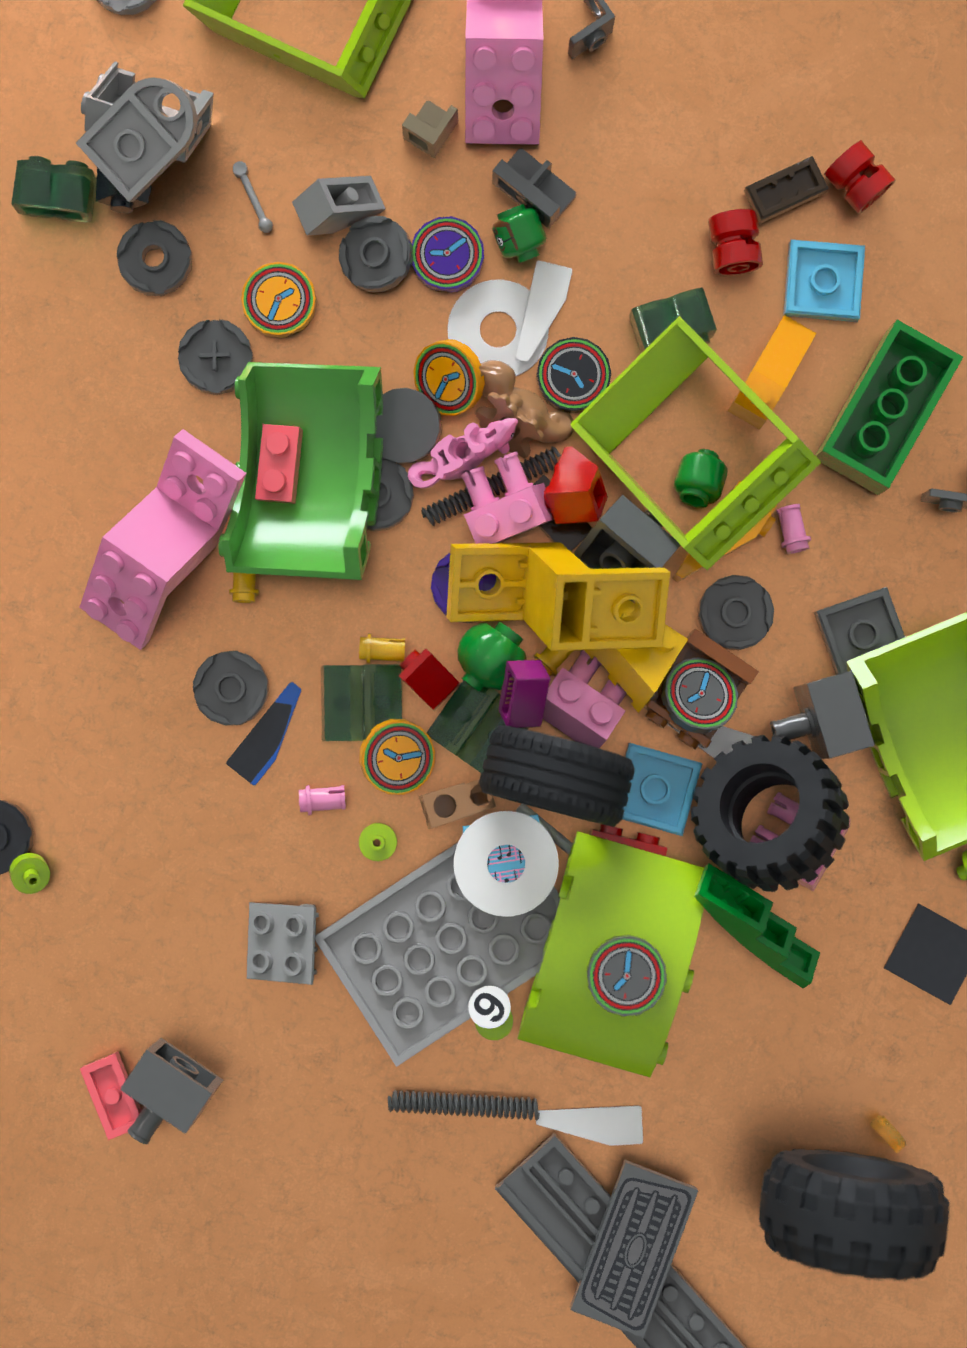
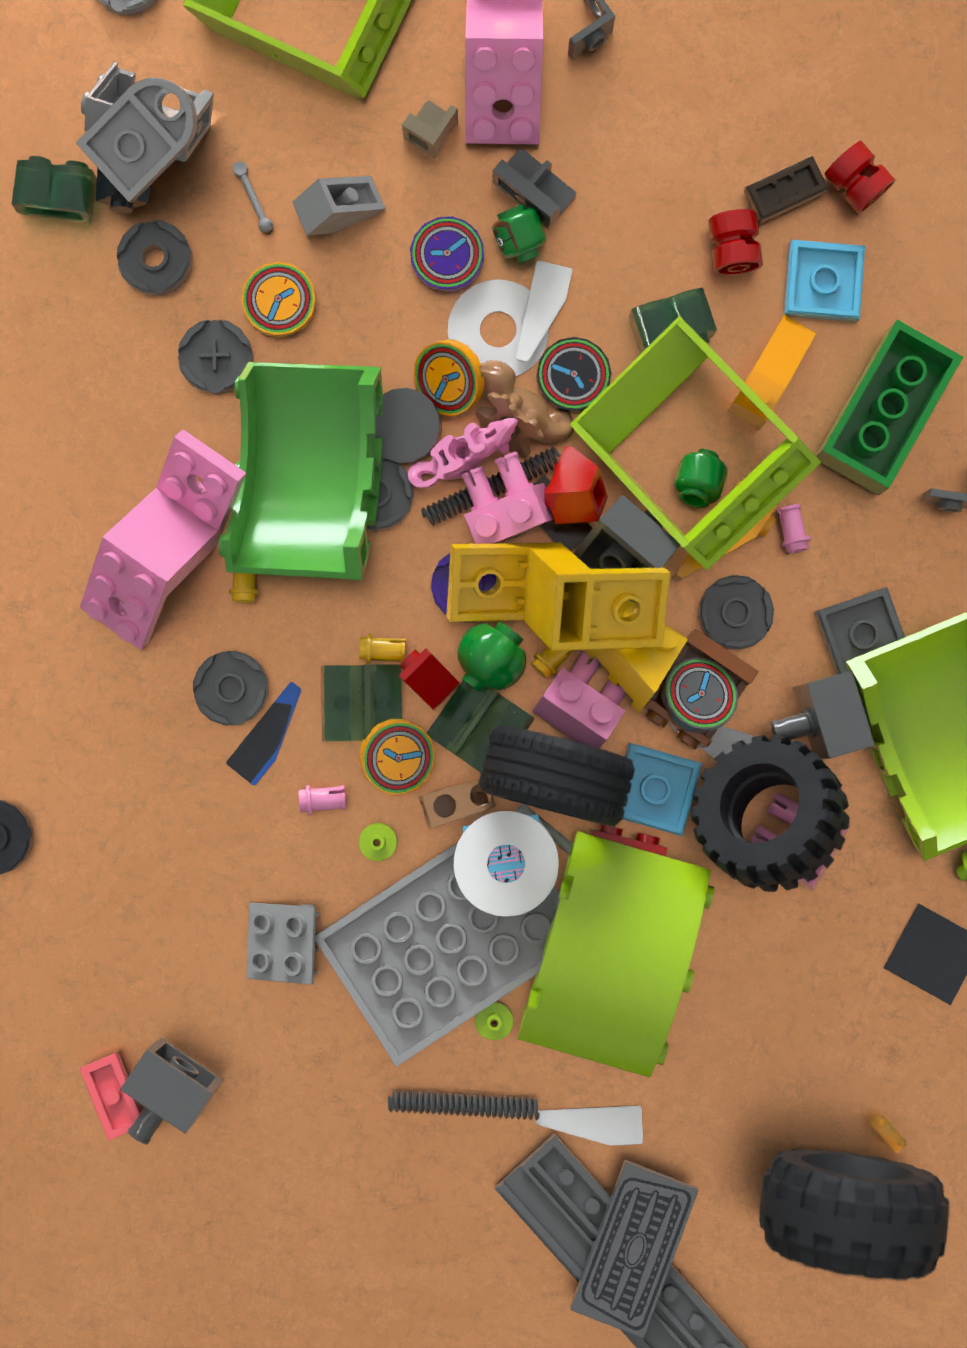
(29, 873): lime tile -> none
(279, 463): coral plate -> none
(376, 254): dark grey tile -> none
(489, 1007): white sticker -> none
(524, 693): magenta piece -> none
(626, 975): tile -> none
(751, 922): green slope -> none

